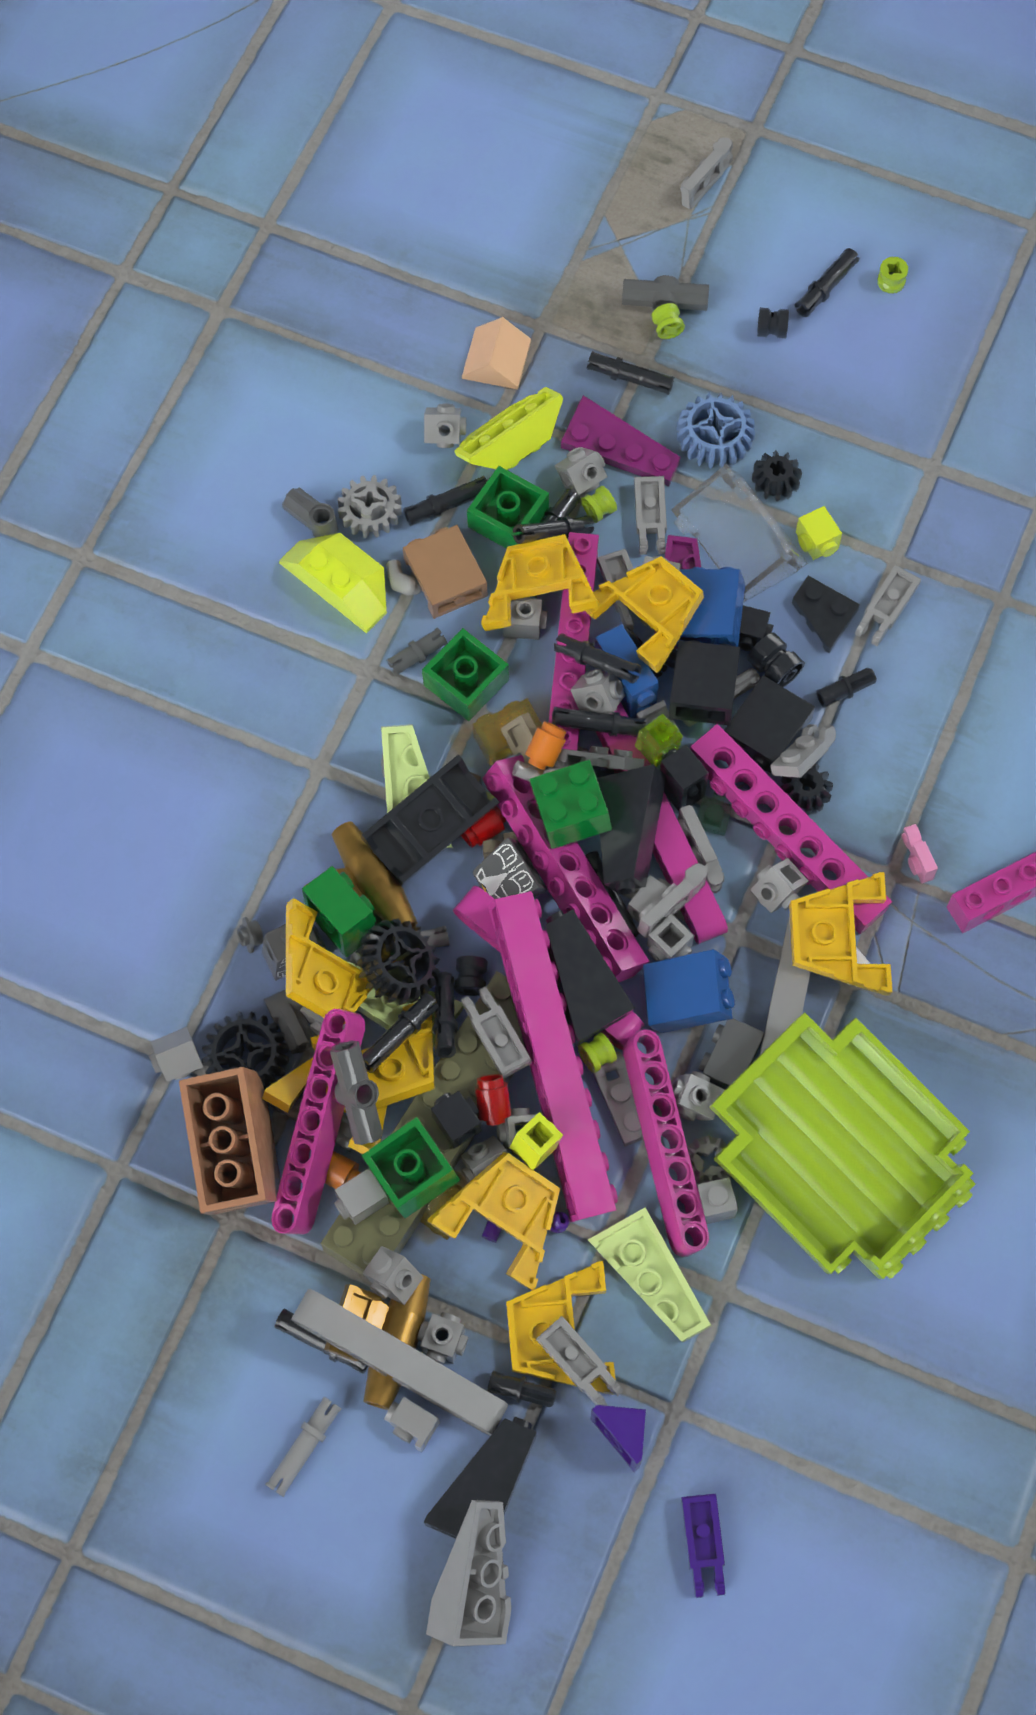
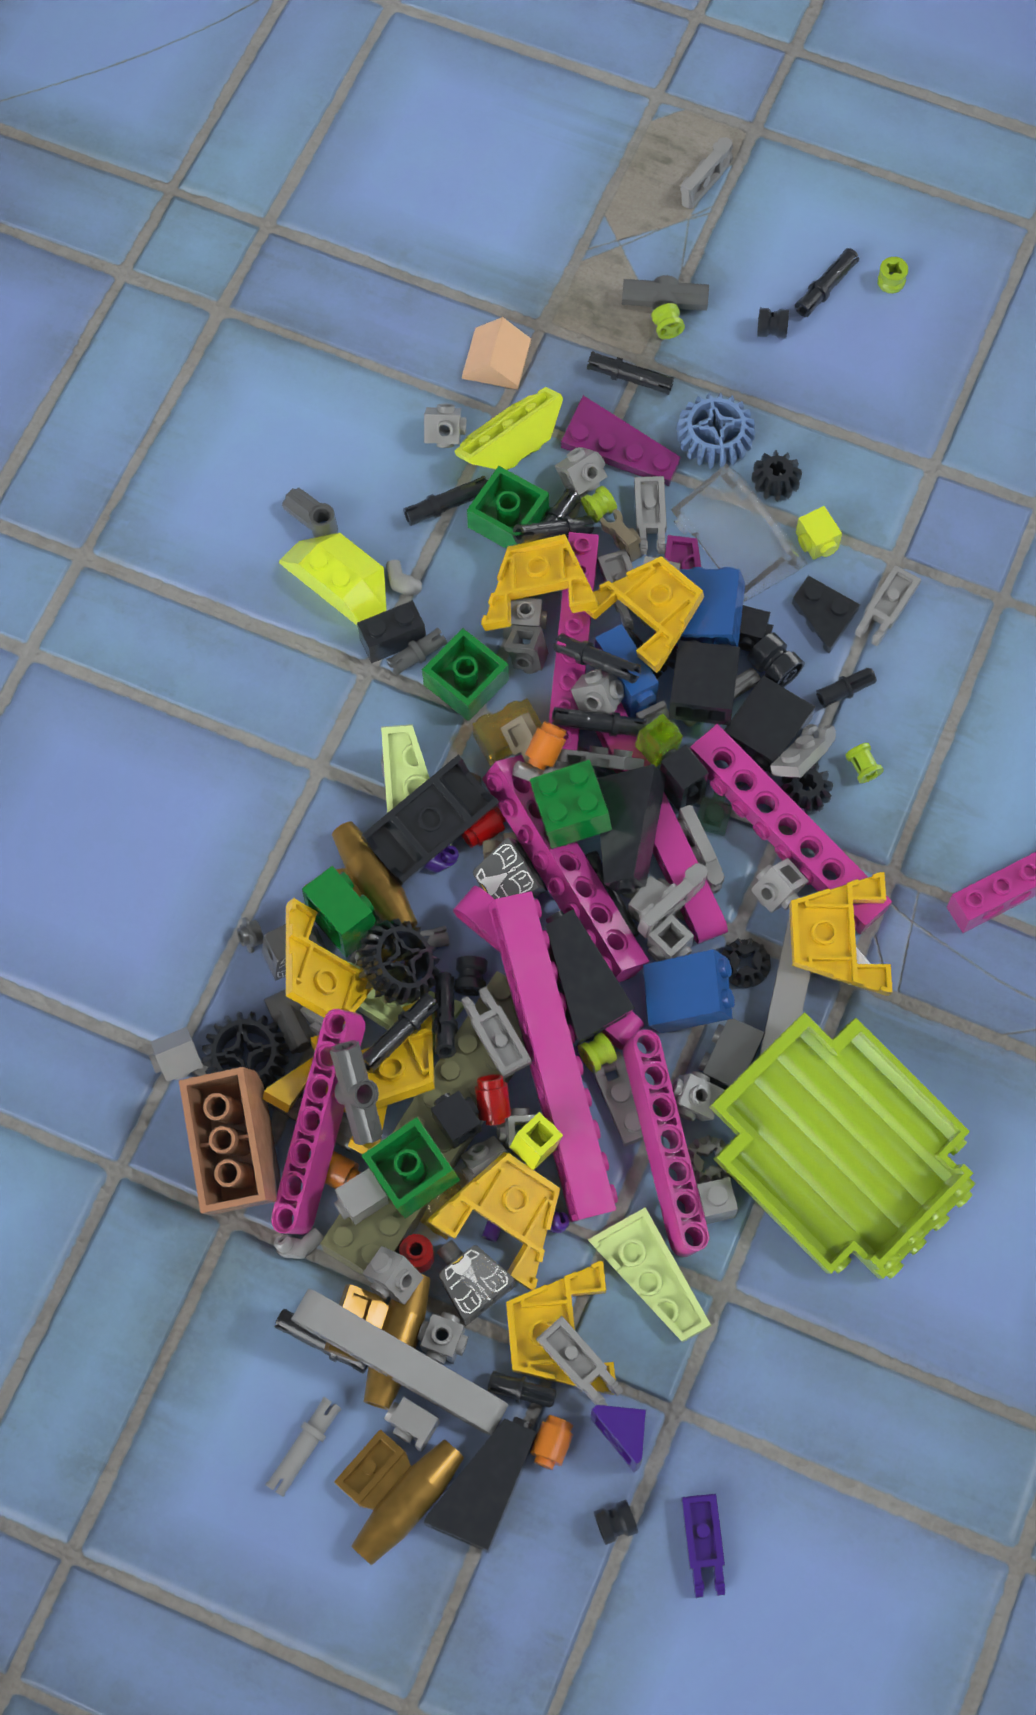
(295, 1247): none -> light grey arm
(382, 509): light grey gear -> none
(391, 631): none -> black brick
(394, 1490): none -> pearl gold plate
(417, 1241): none -> red brick
(443, 860): none -> dark purple arm
(446, 570): medium nougat panel -> none
(465, 1301): none -> dark grey torso
(471, 1593): light grey wedge -> none
(483, 1277): none -> clear tile
(527, 656): none -> dark grey brick
(552, 1442): none -> orange brick
(615, 1522): none -> black wheel
(623, 537): none -> dark tan plate
(746, 976): none -> black gear
(864, 763): none -> lime bush
(920, 857): bright pink plate -> none

